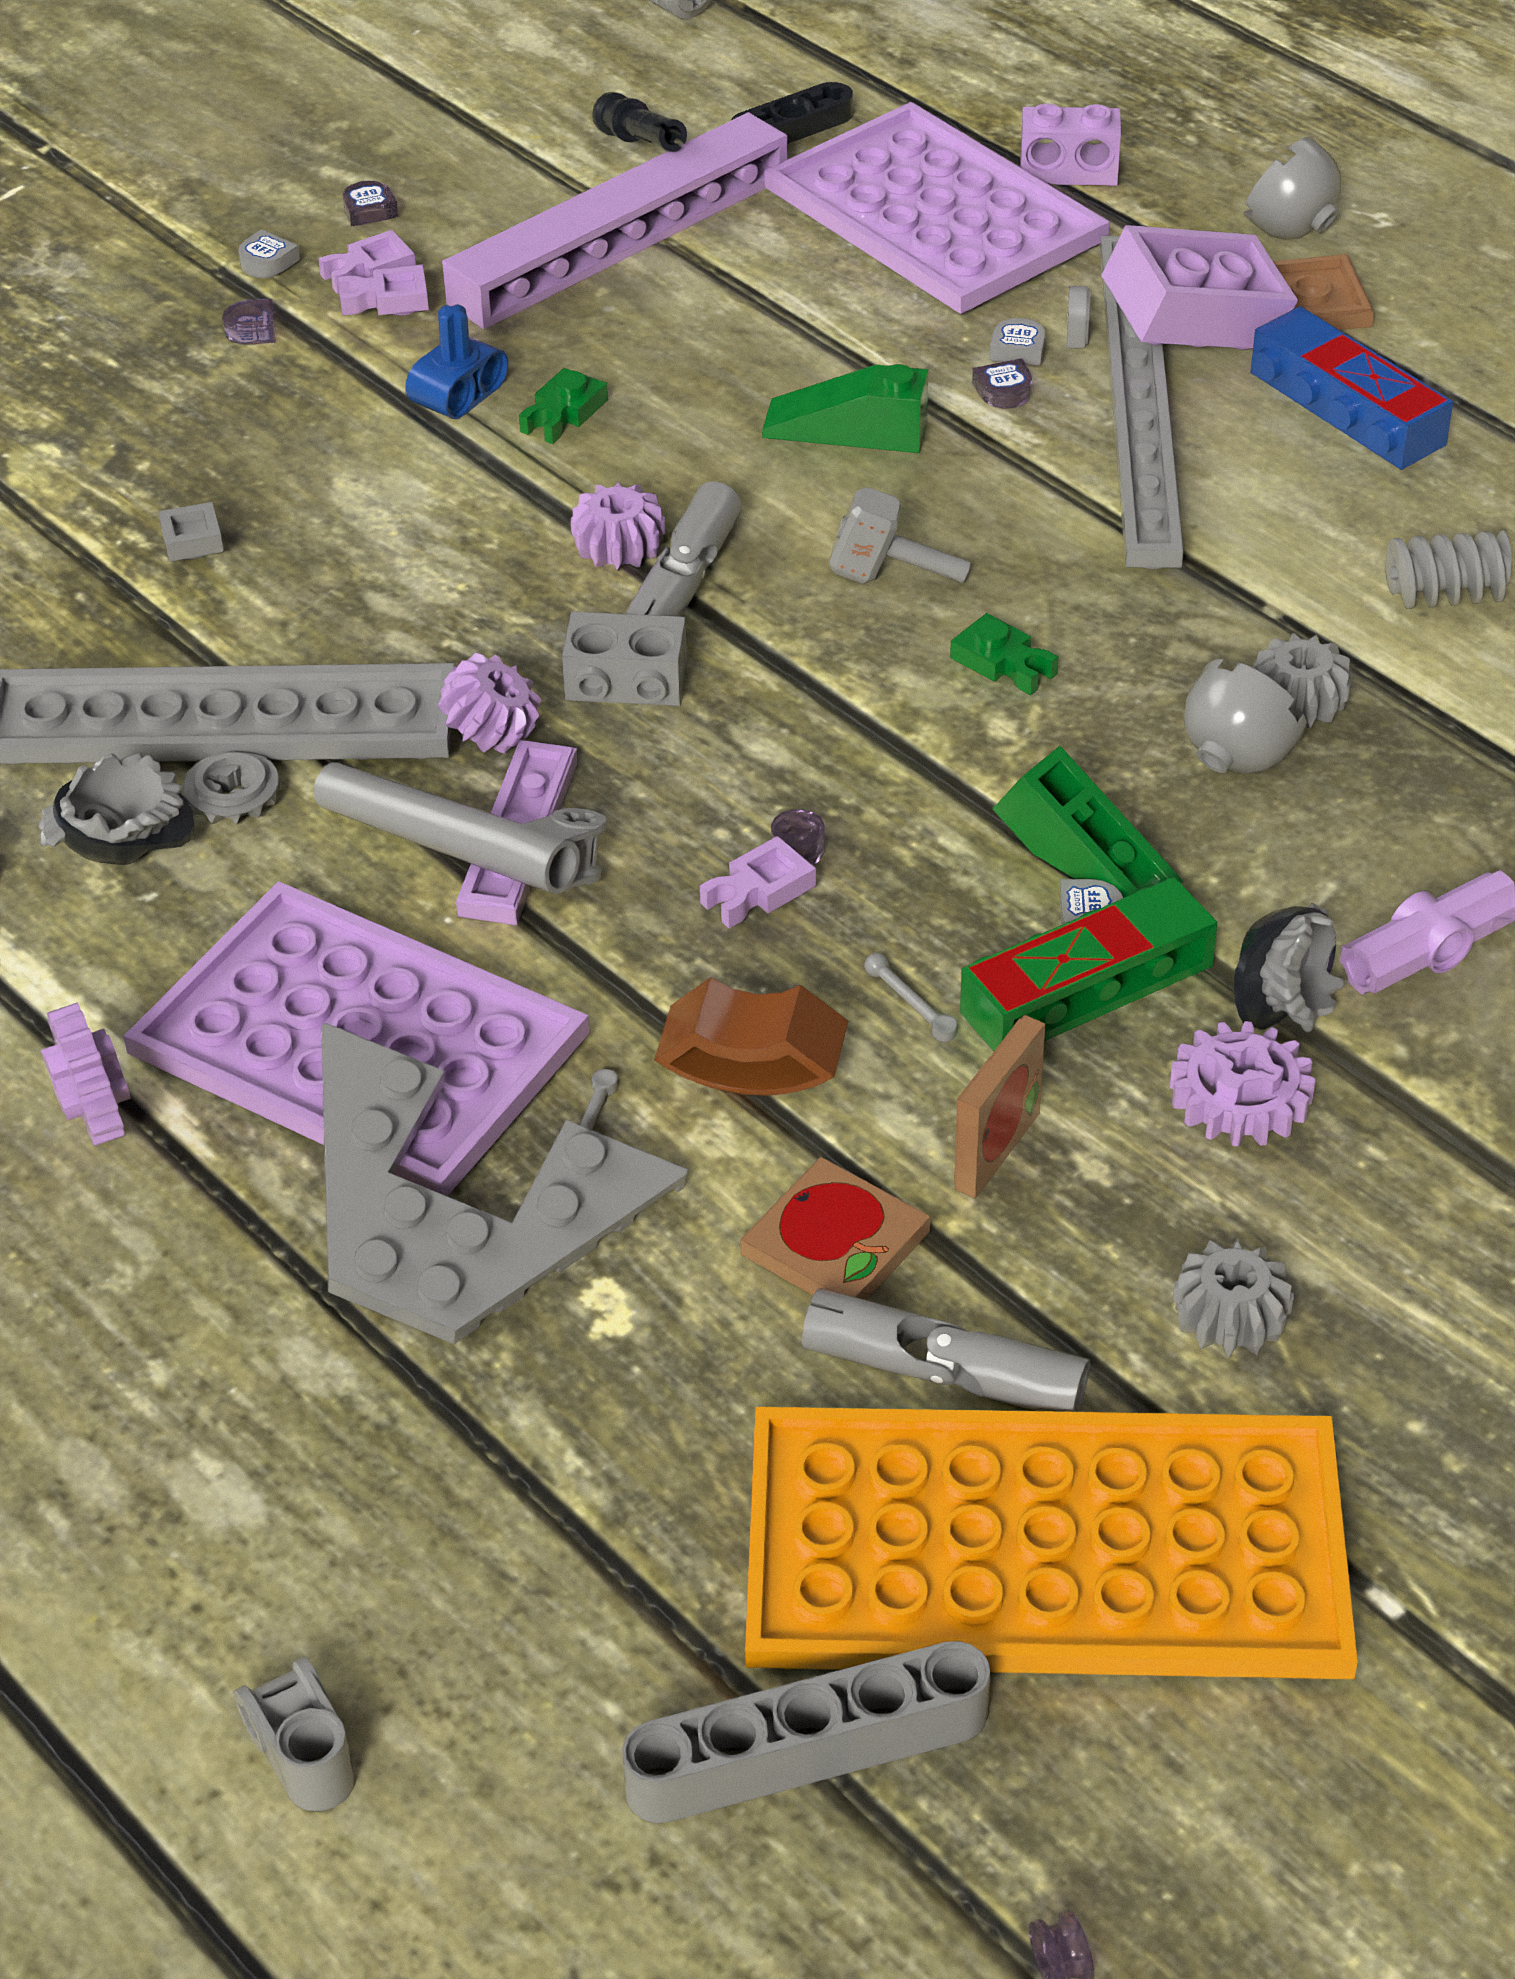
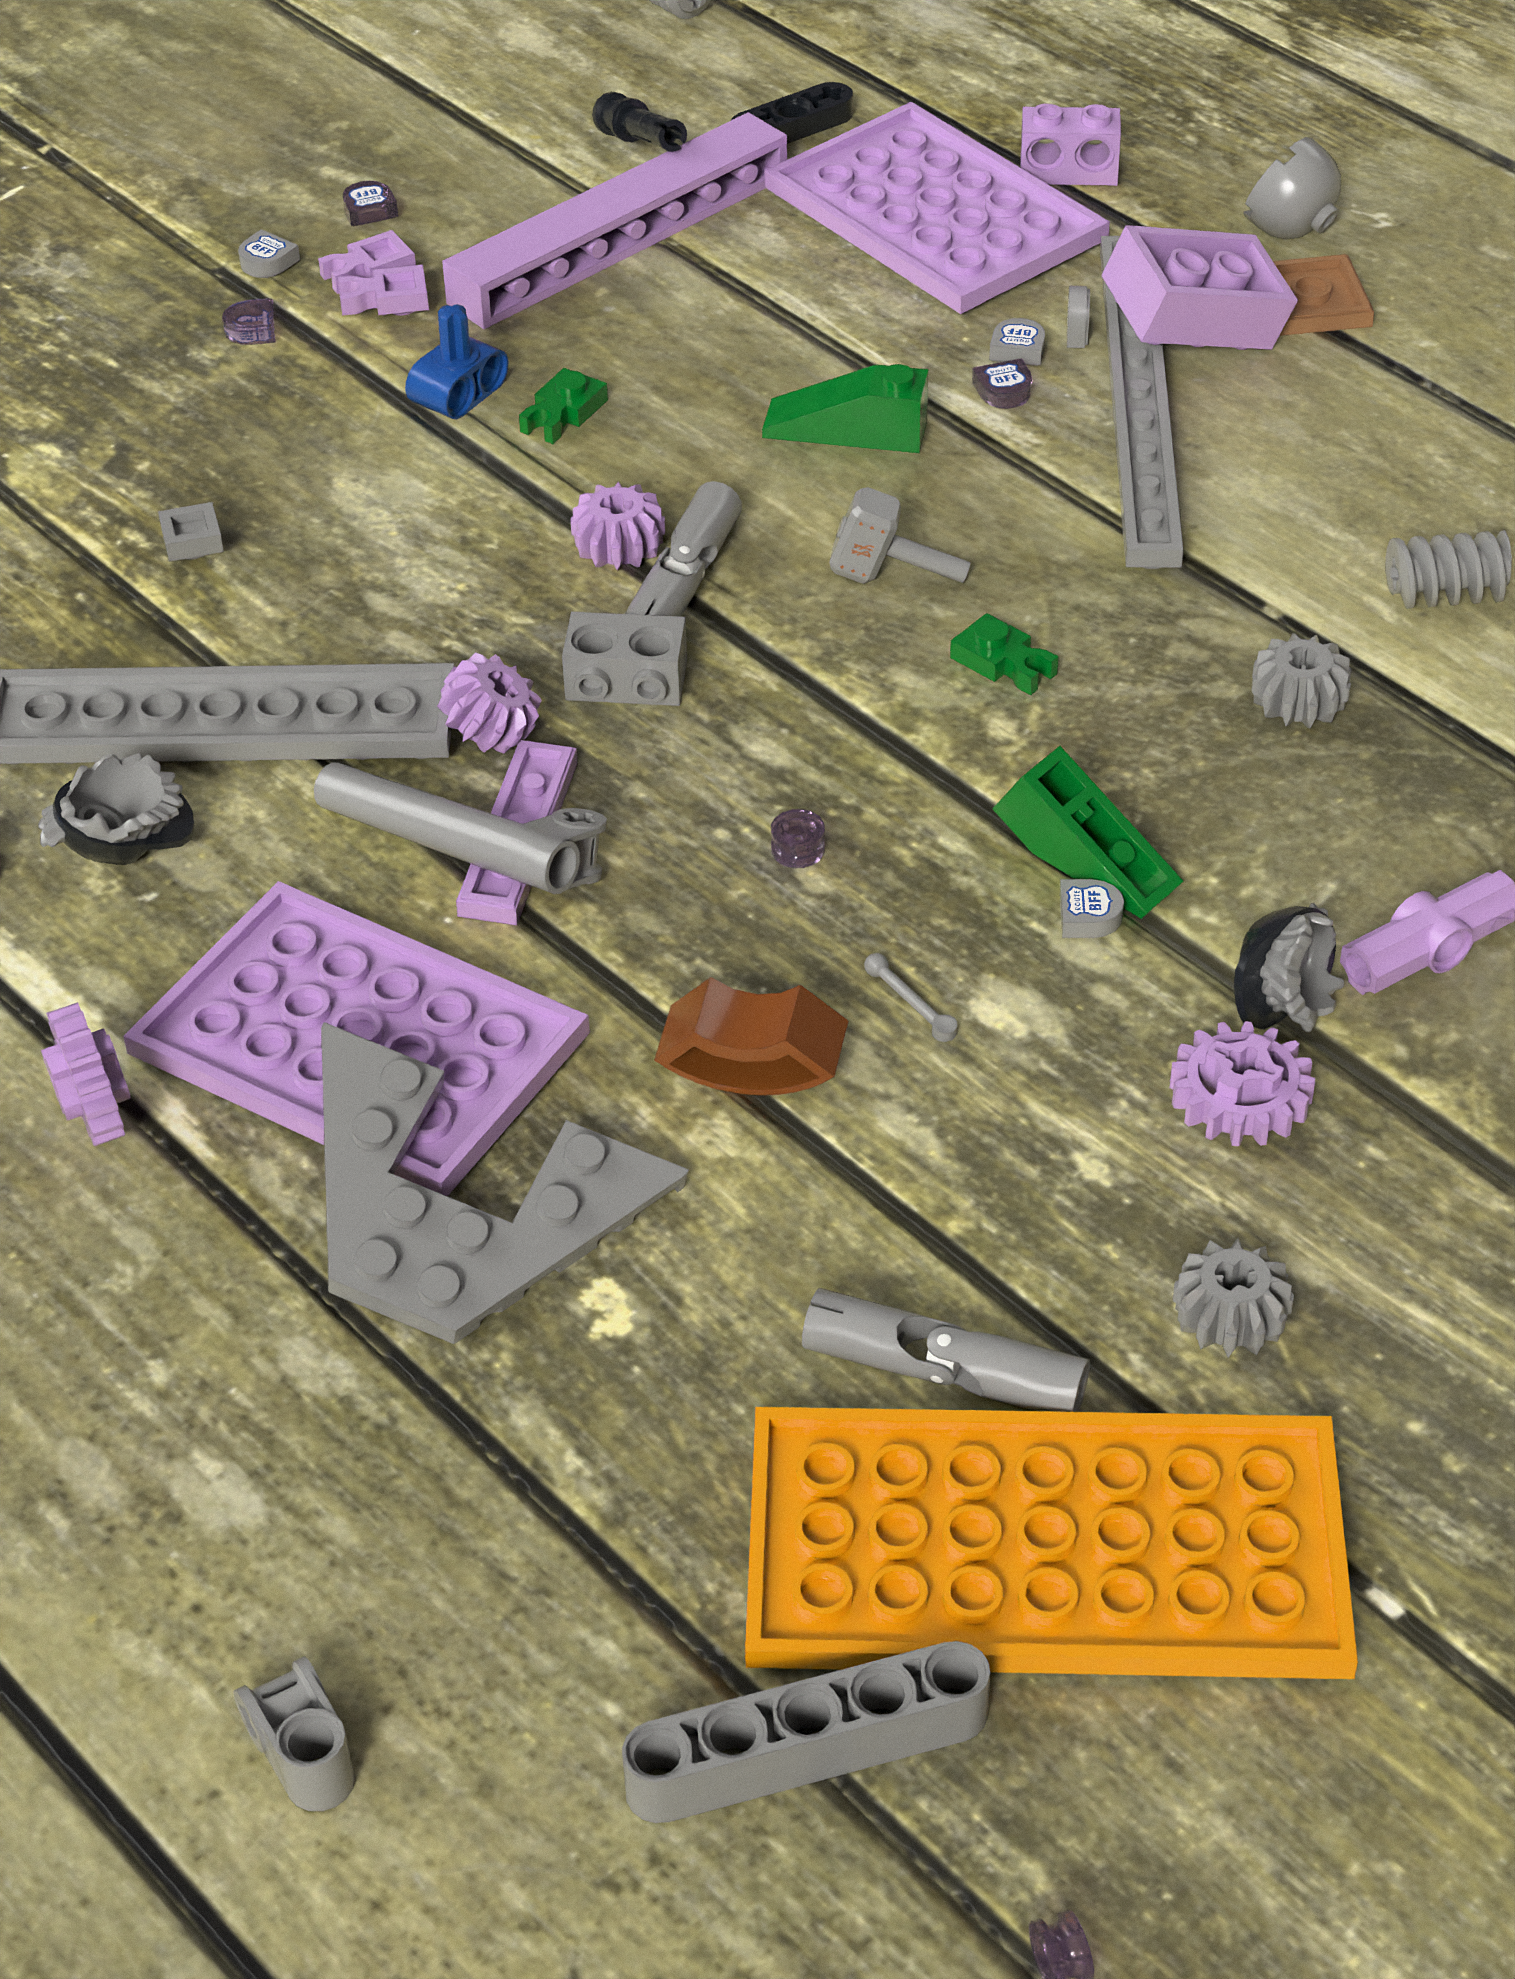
(223, 772): light grey gear -> none
(603, 1084): light grey hinge -> none
(761, 877): lavender plate -> none
(835, 1233): tile -> none
(998, 1106): medium nougat tile -> none
(1090, 963): green brick -> none
(1240, 719): light grey cylinder -> none
(1351, 387): blue brick -> none

